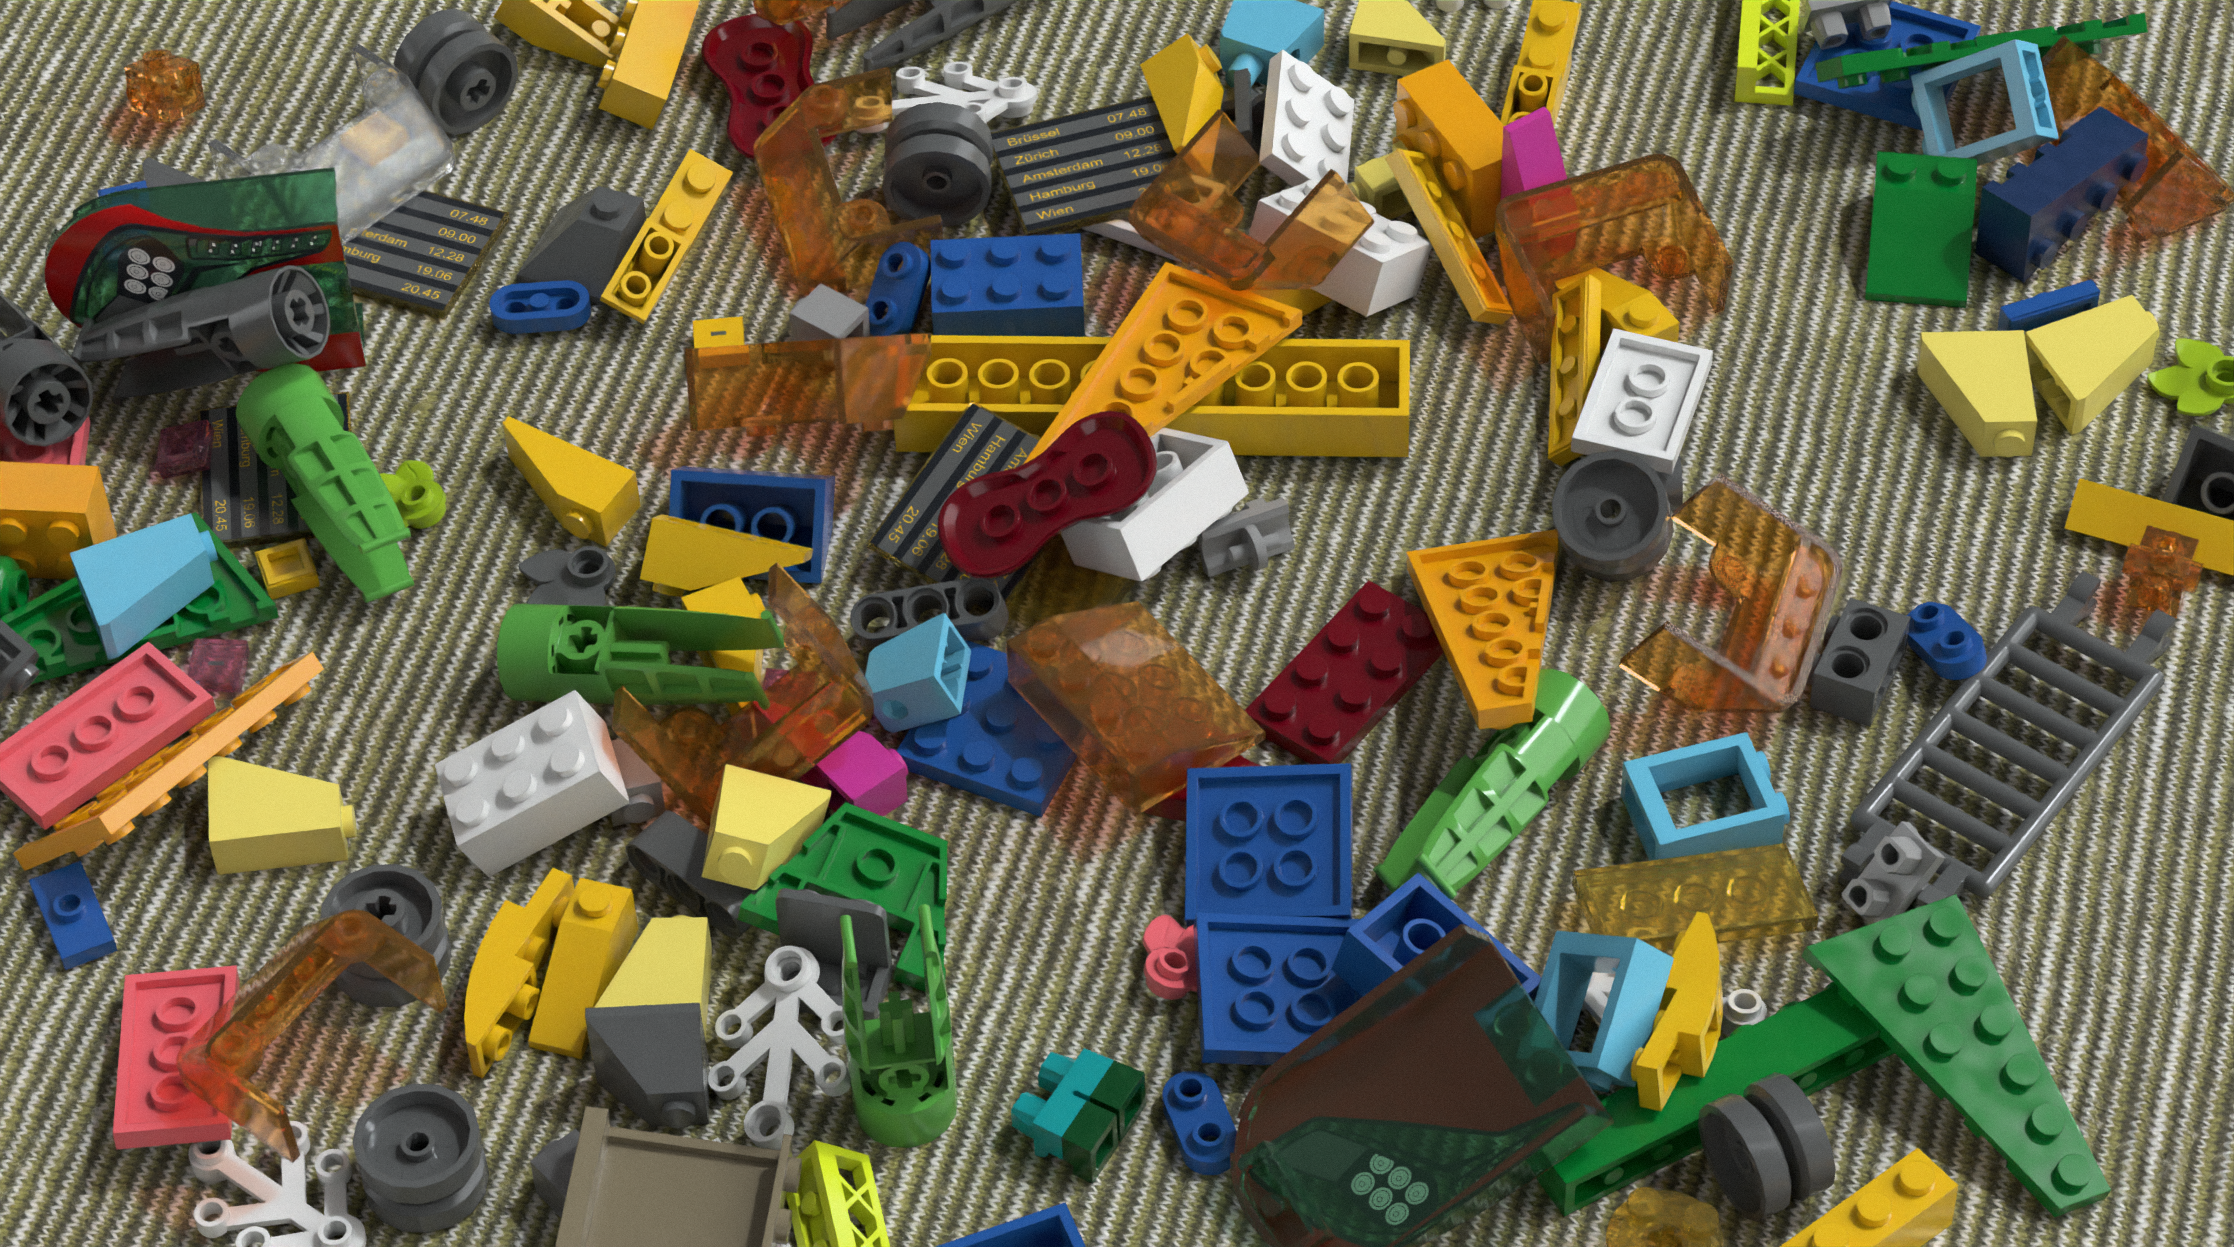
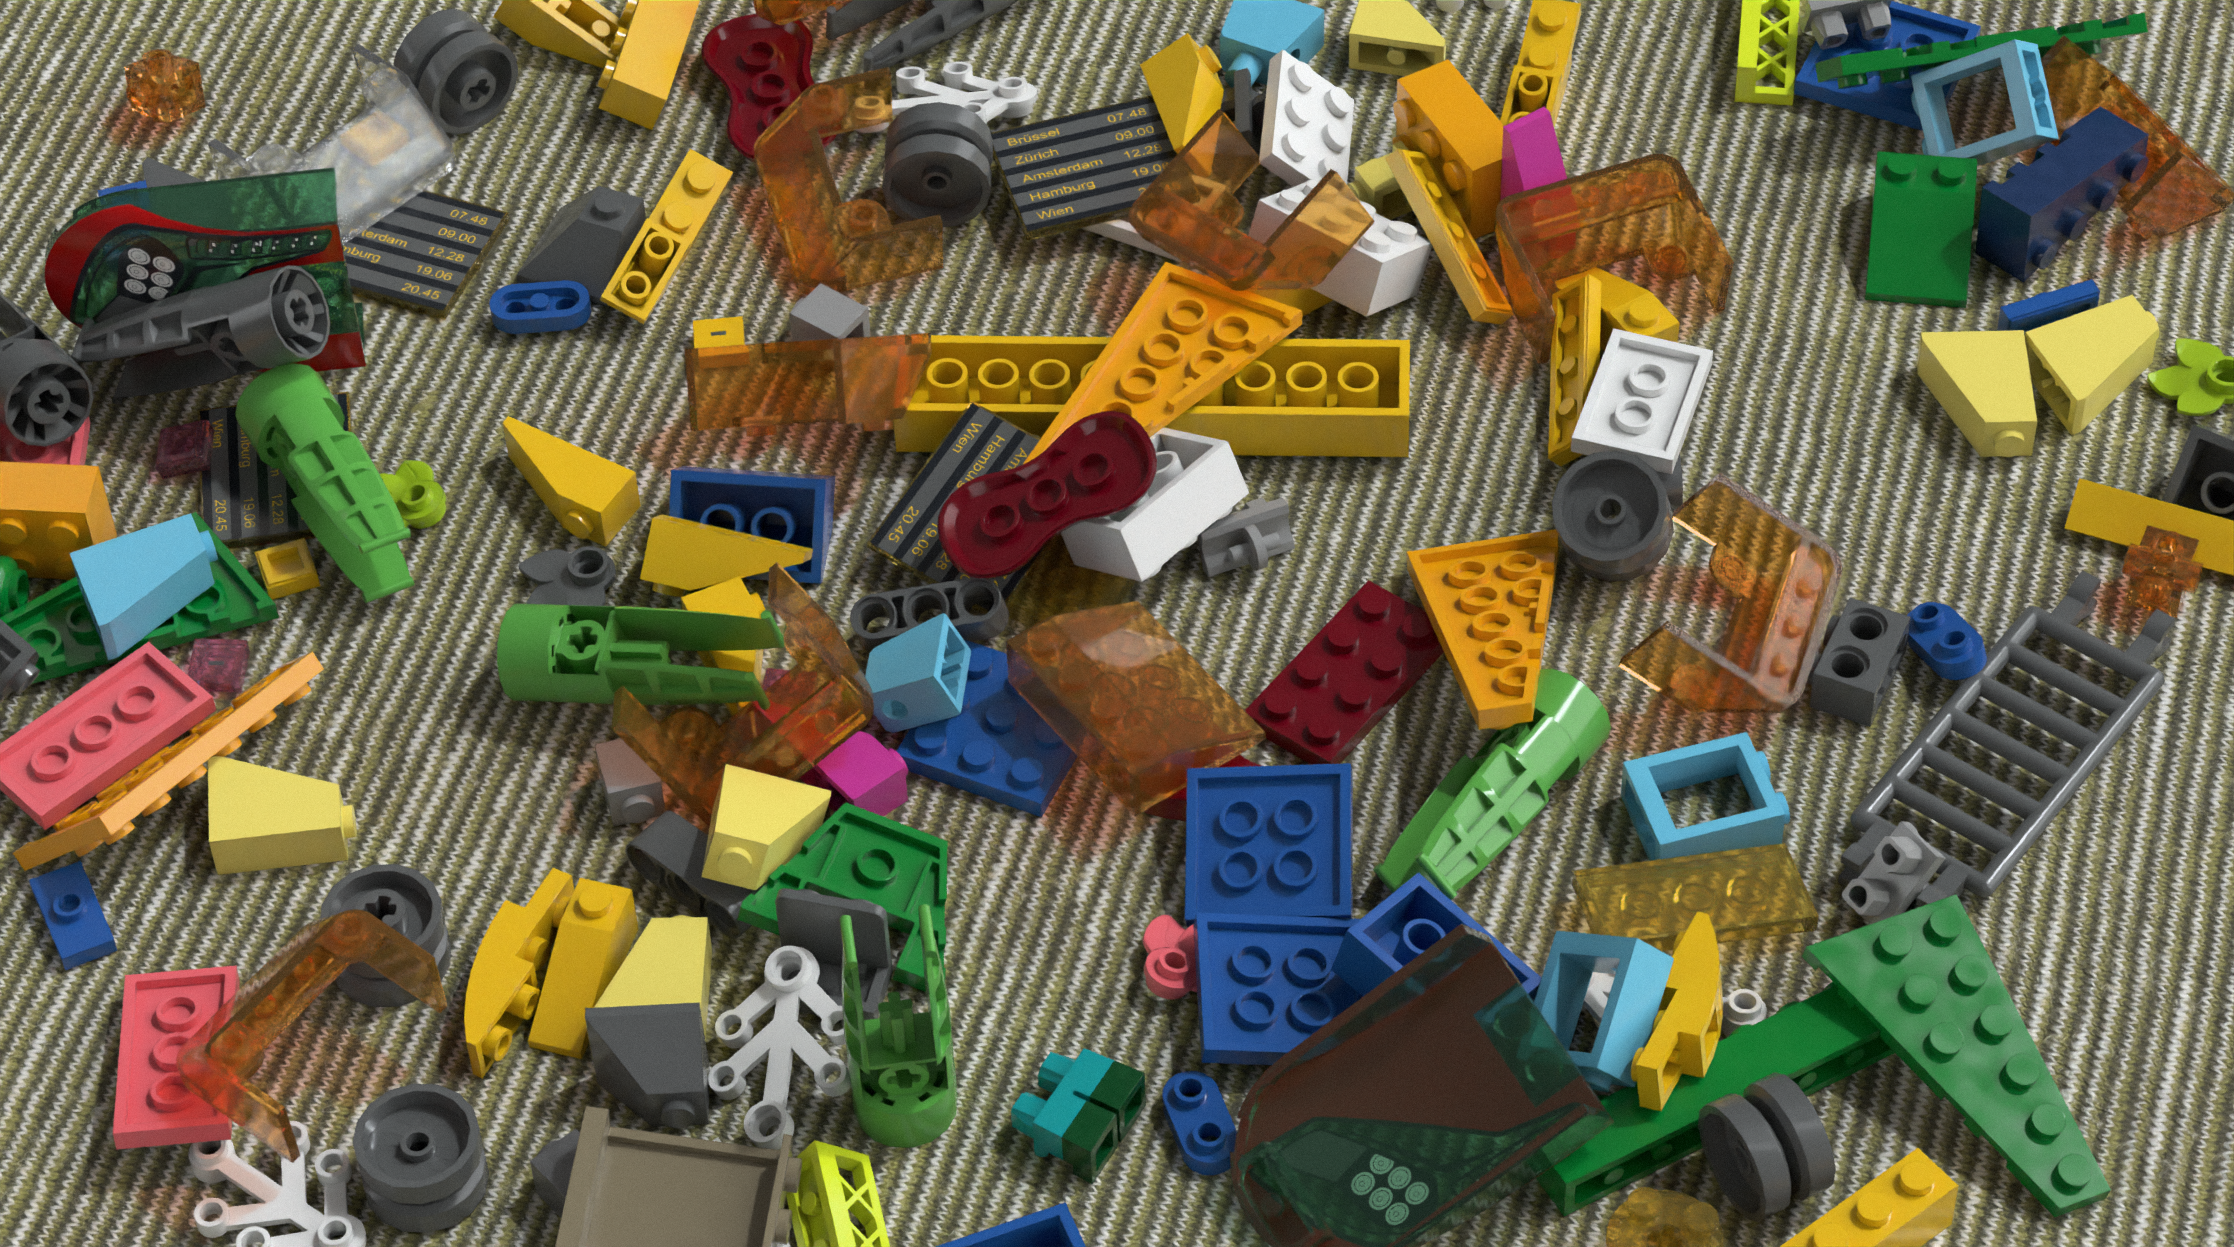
(531, 783): white brick -> none
(898, 290): blue plate -> none
(1008, 286): blue brick -> none

